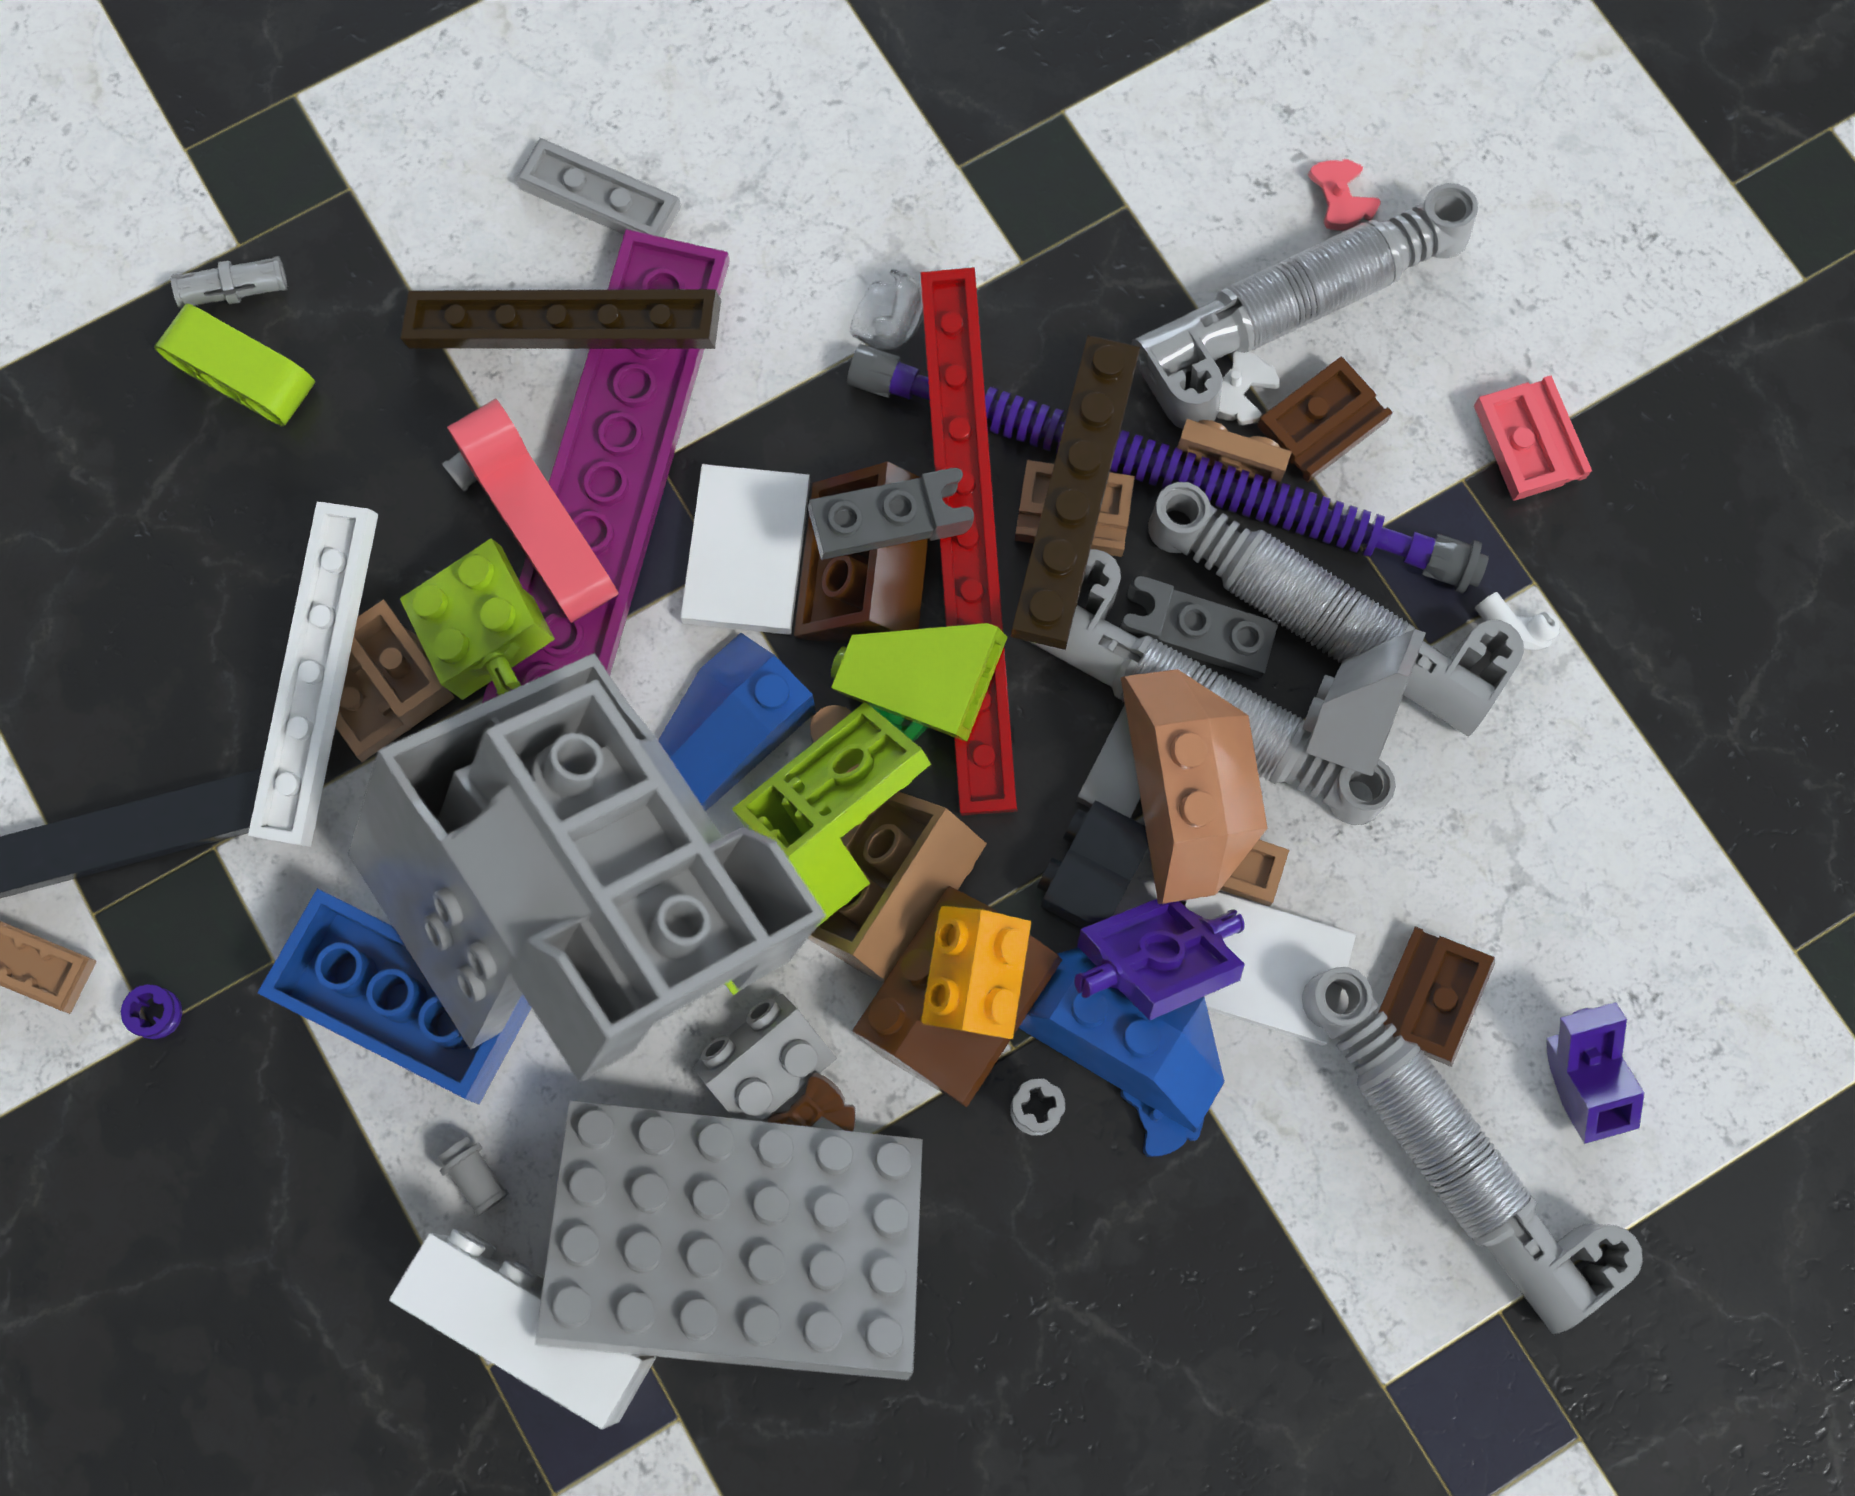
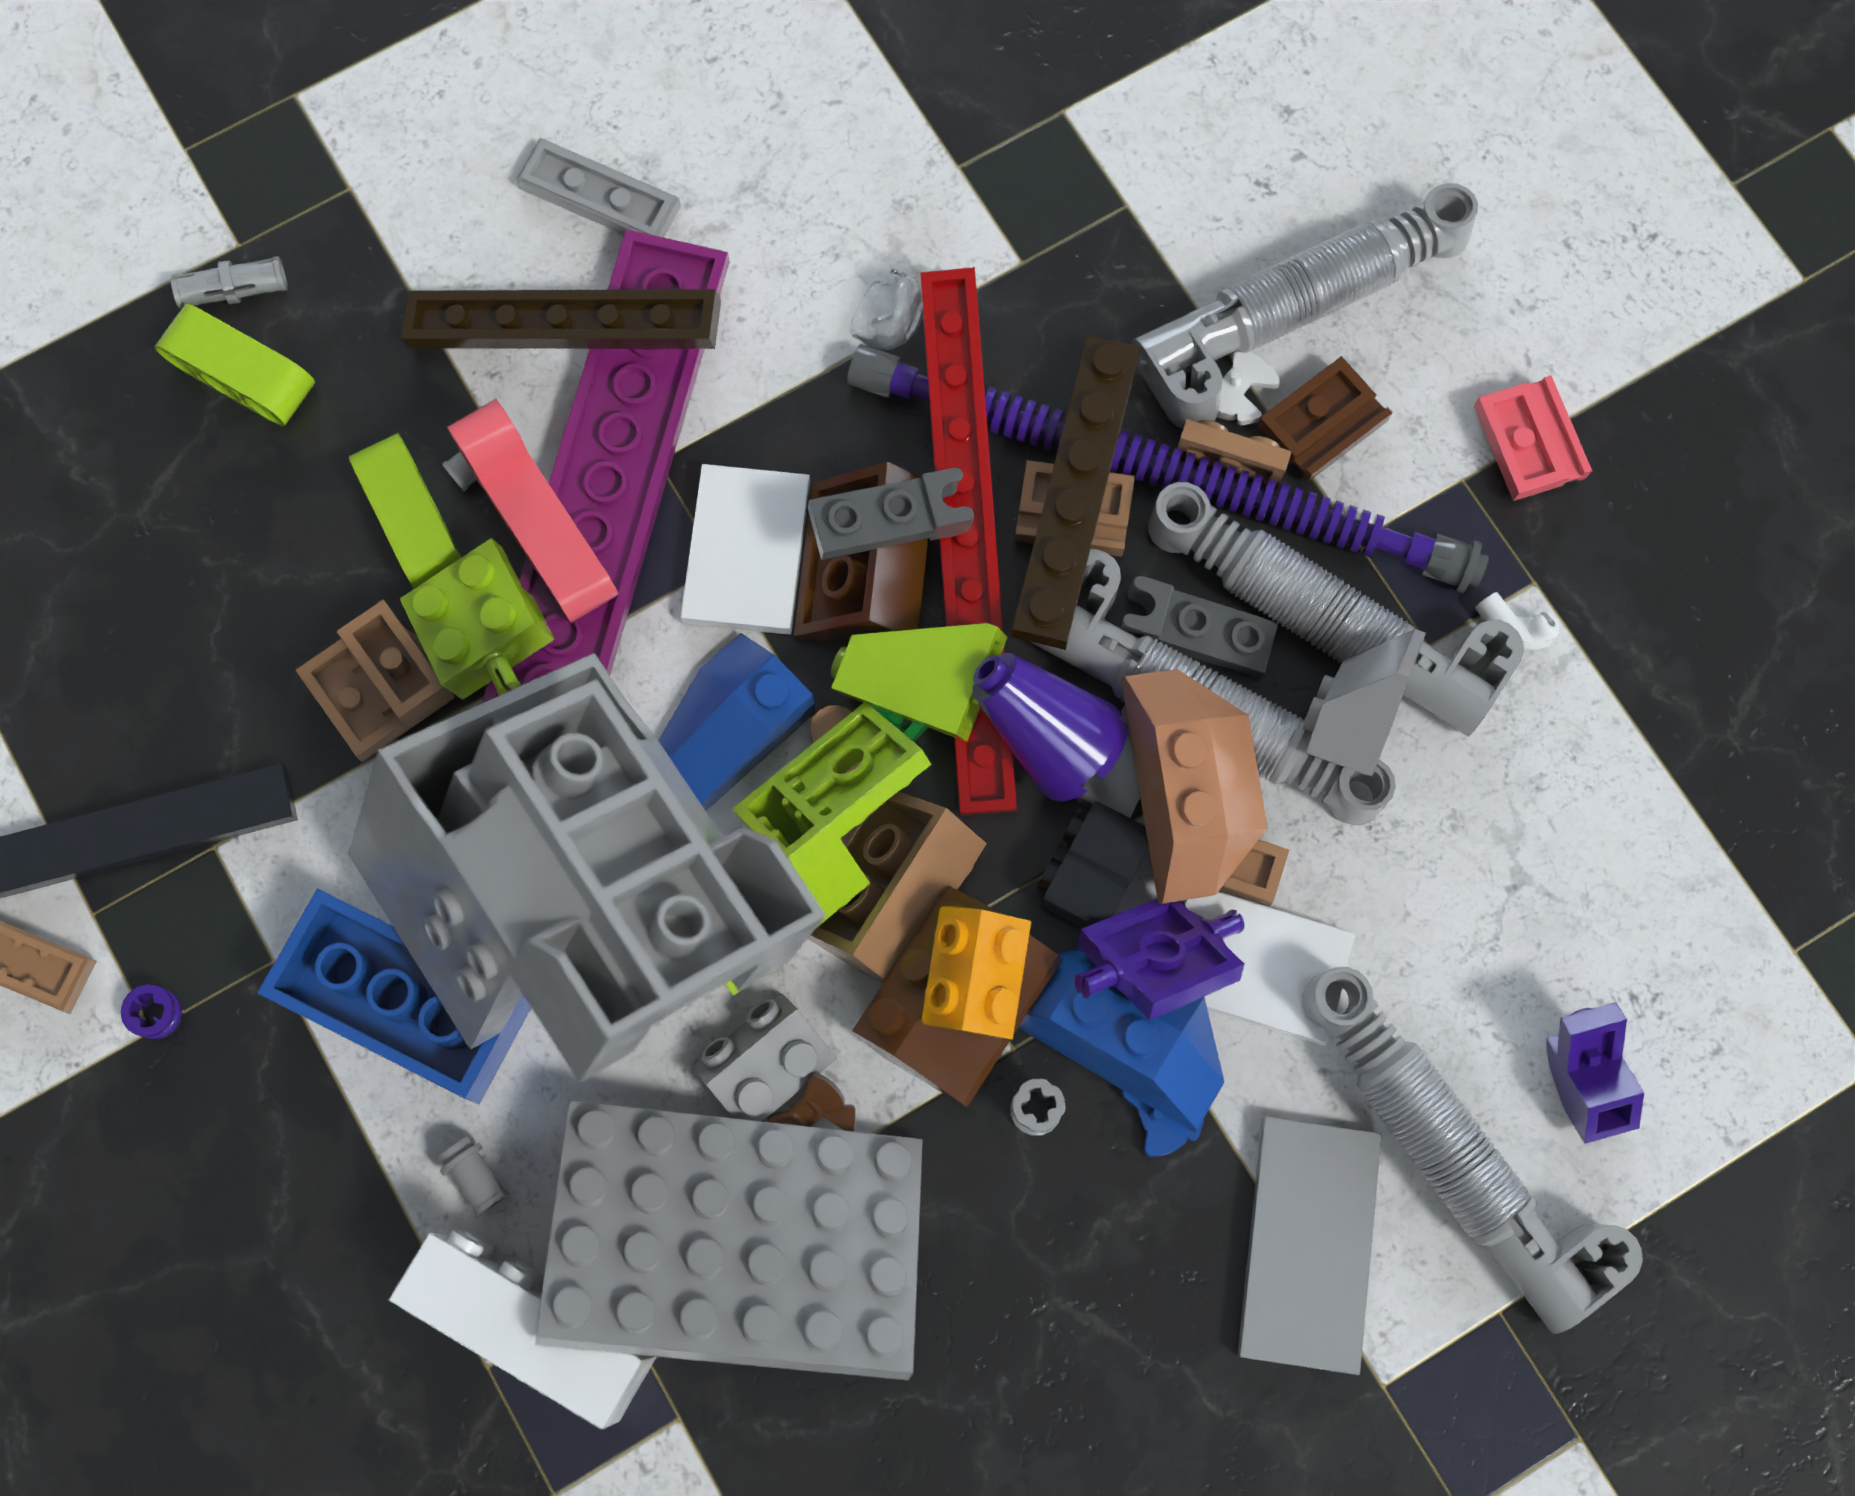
(313, 674): white plate -> none
(405, 509): none -> lime beam
(1049, 724): none -> dark purple cone
(1310, 1245): none -> light grey tile
(1343, 209): coral piece -> none
(1436, 993): reddish brown plate -> none

